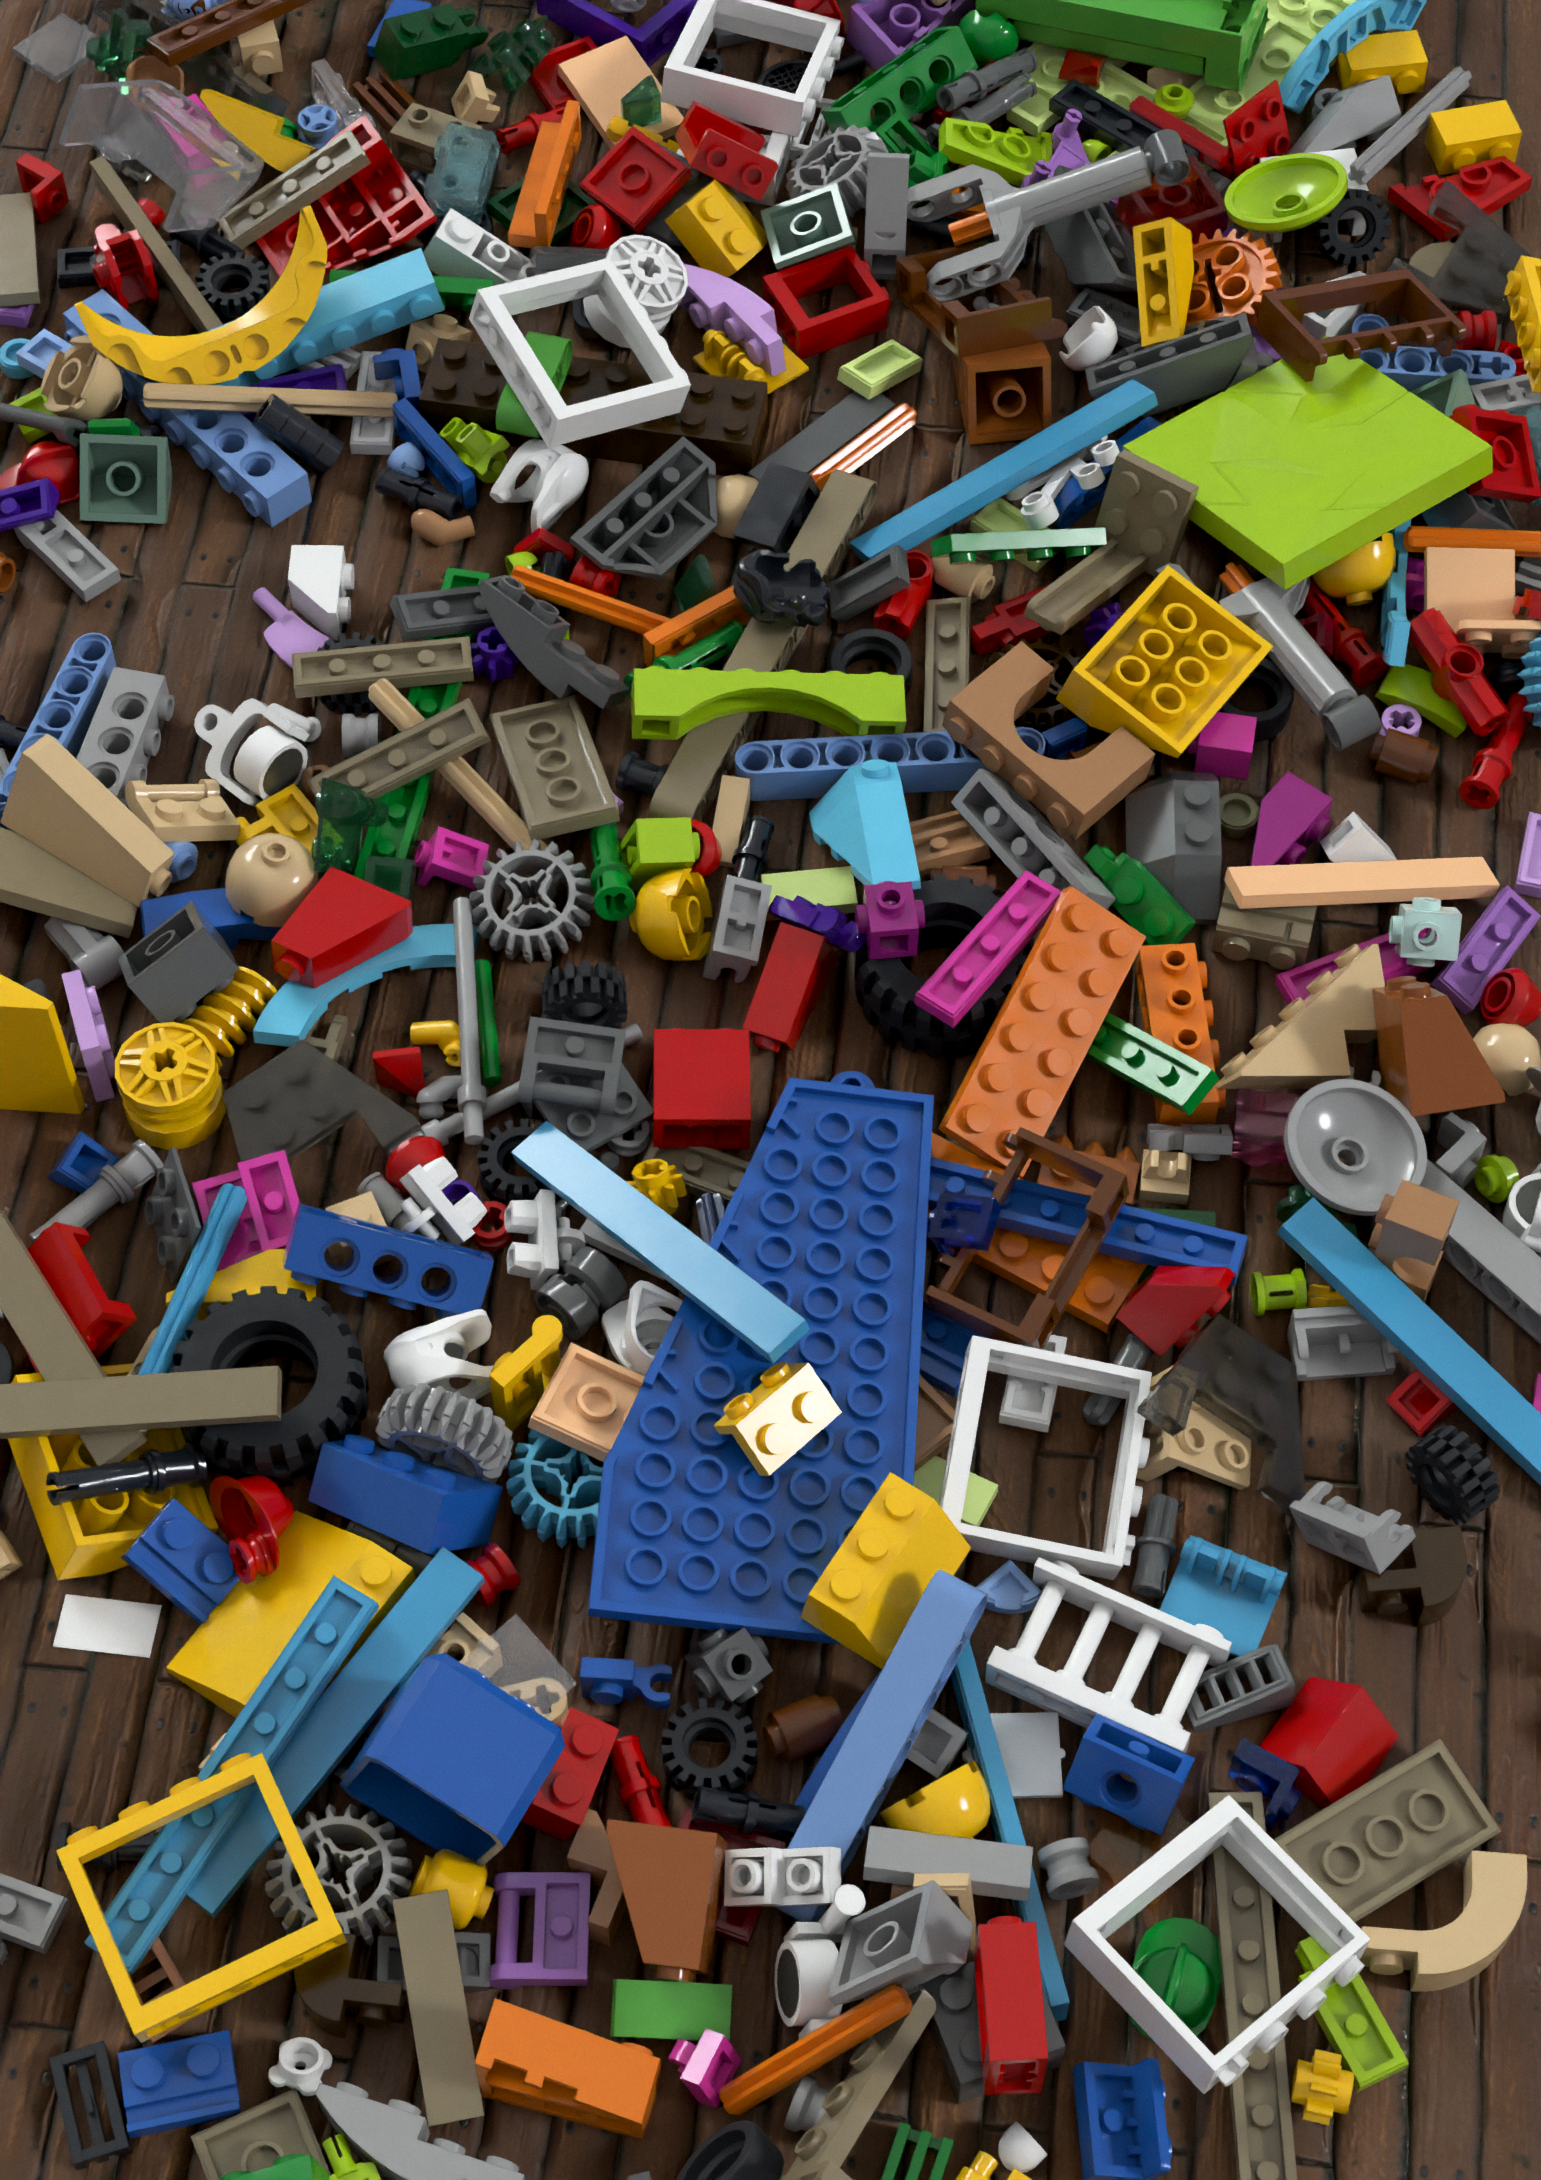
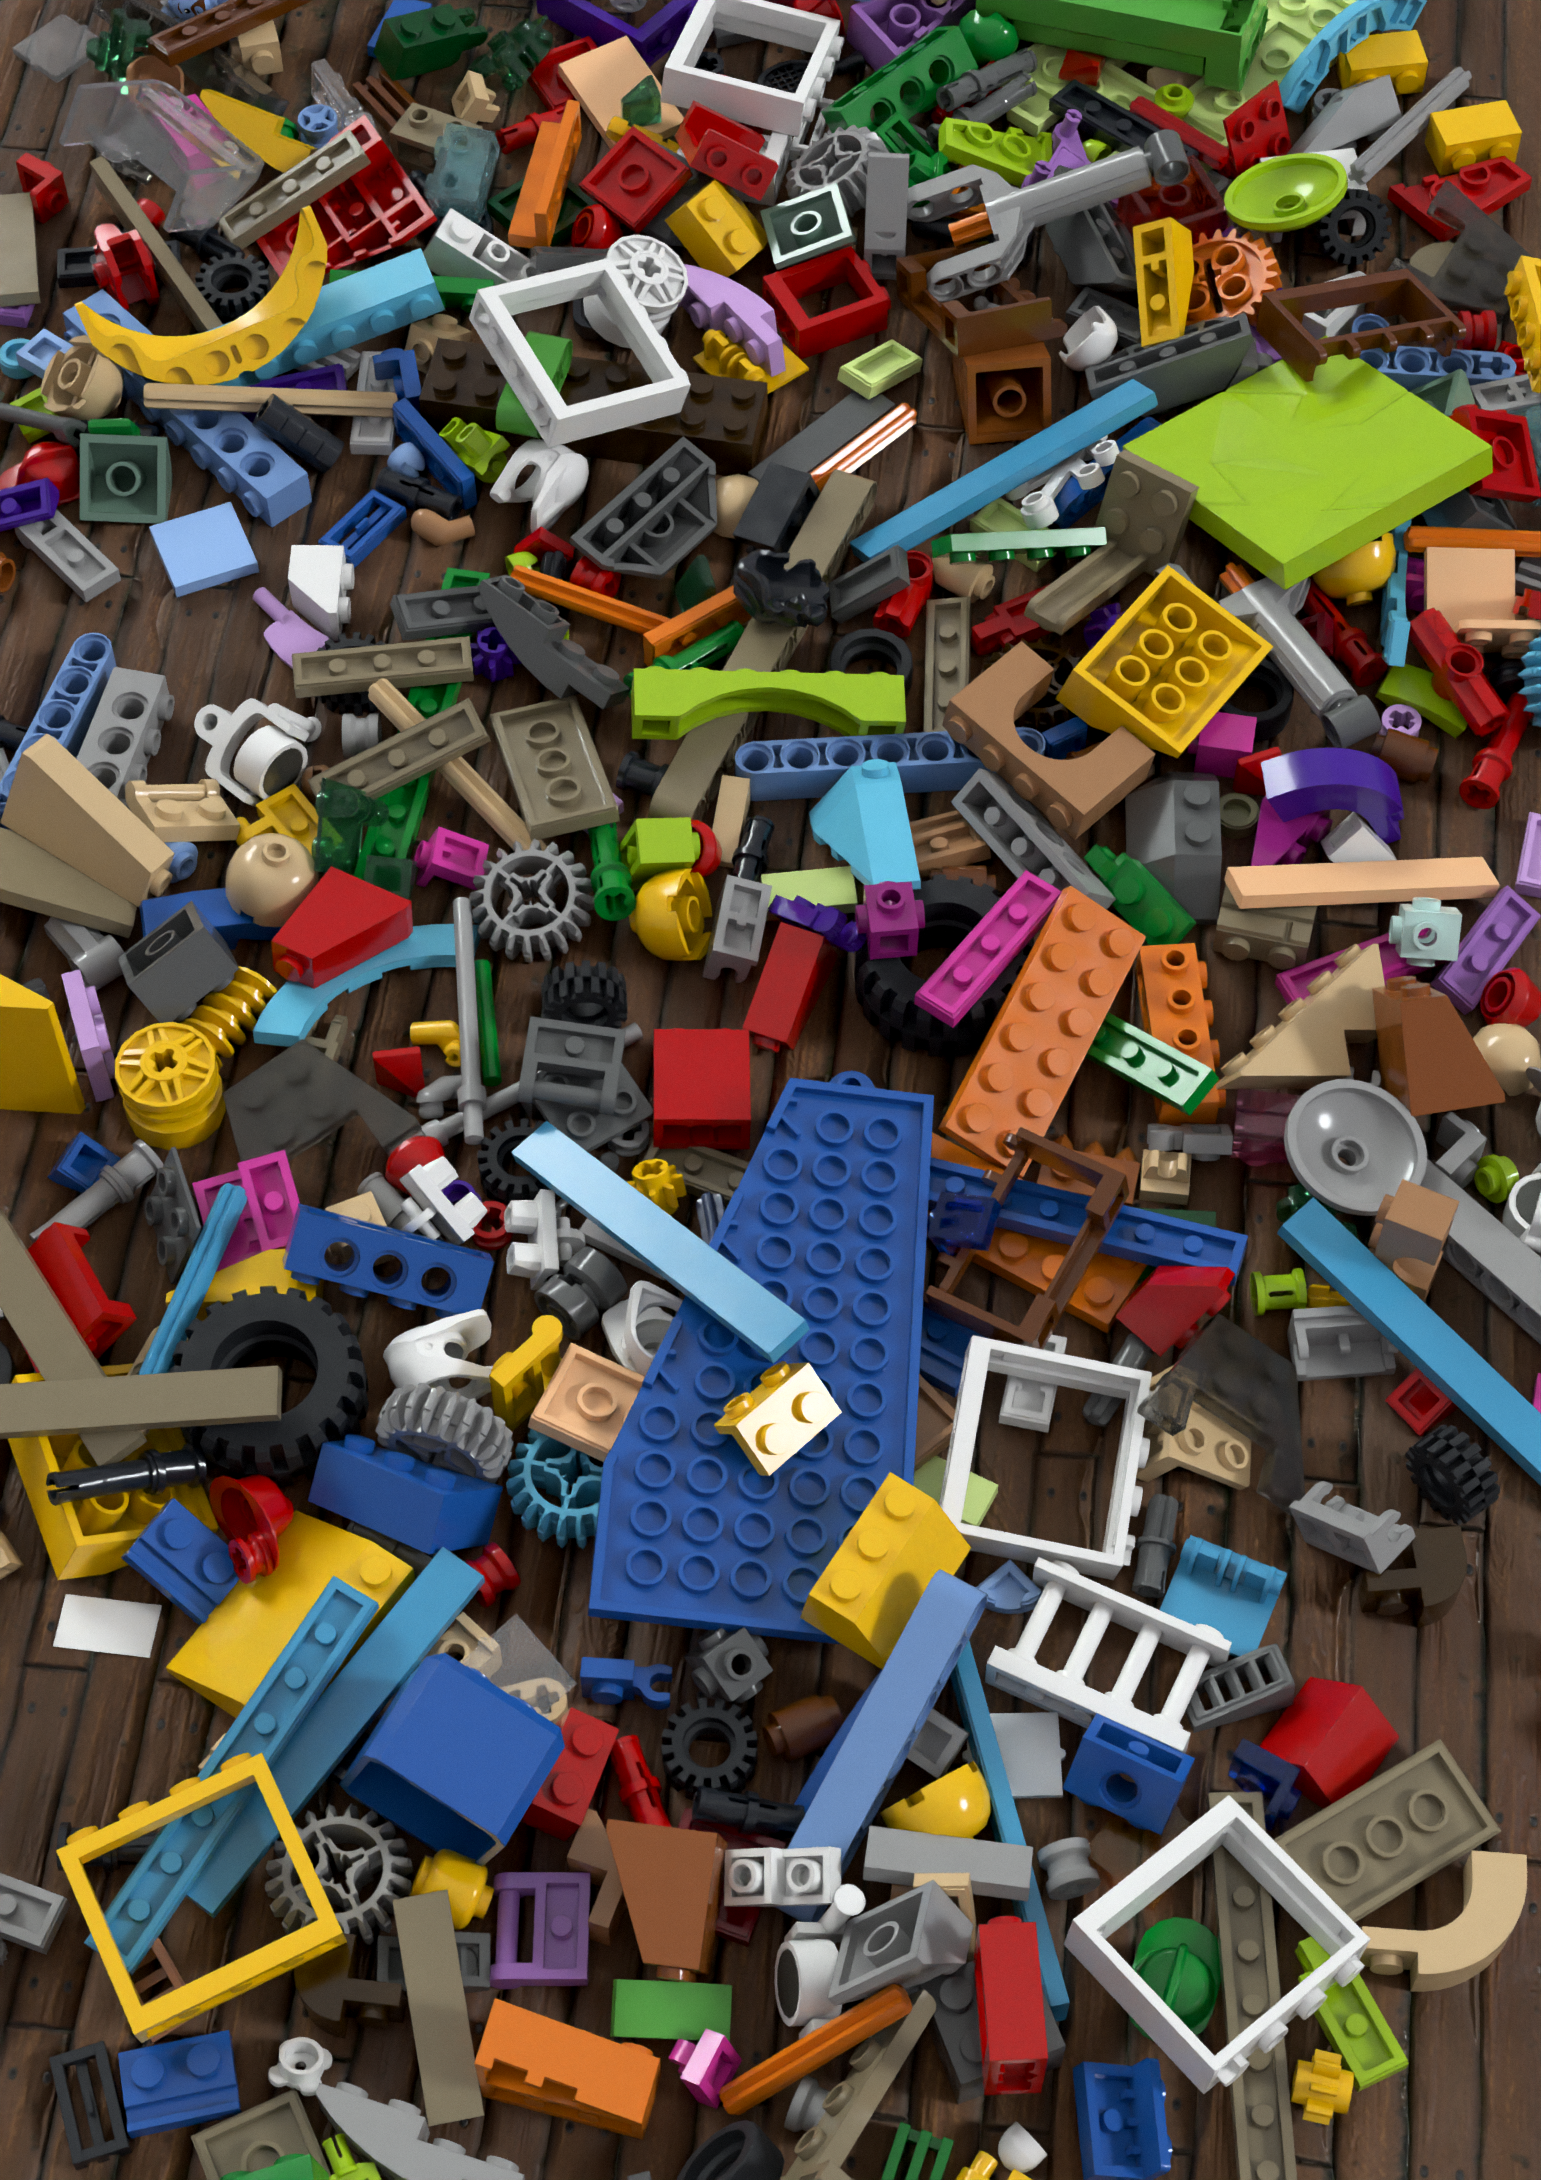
(204, 549): none -> light blue tile
(368, 531): none -> blue tile
(1249, 773): none -> red slope
(1335, 780): none -> dark purple arch

